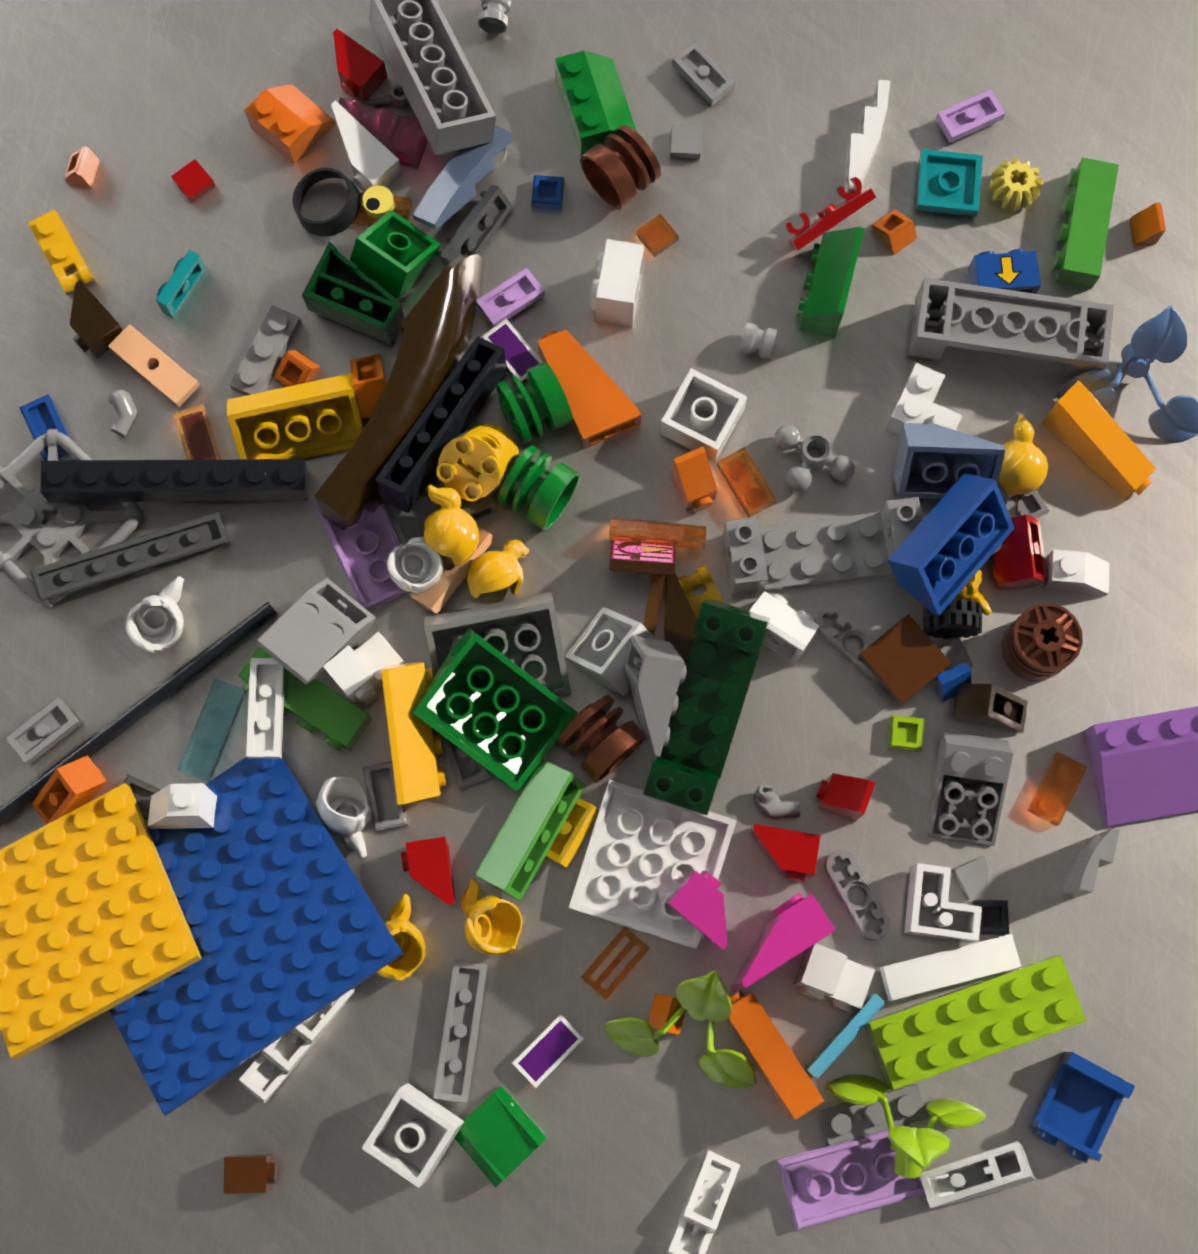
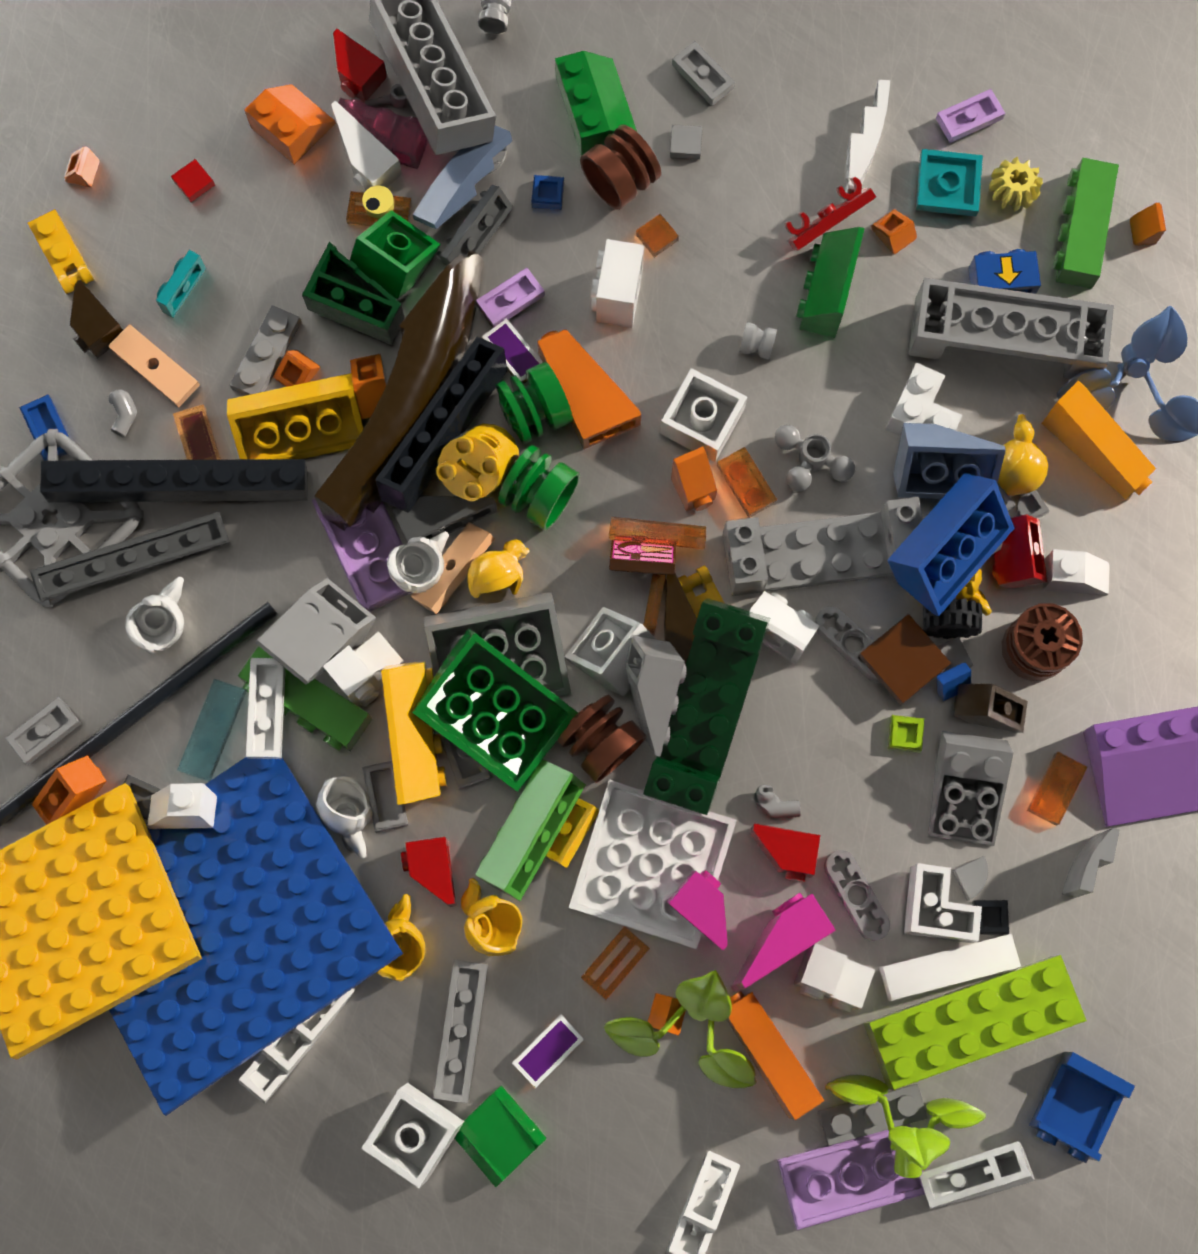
(249, 1173): reddish brown brick -> none
(342, 219): black tyre -> none
(450, 528): yellow hair -> none
(844, 1036): medium azure tile -> none
(845, 796): red slope -> none

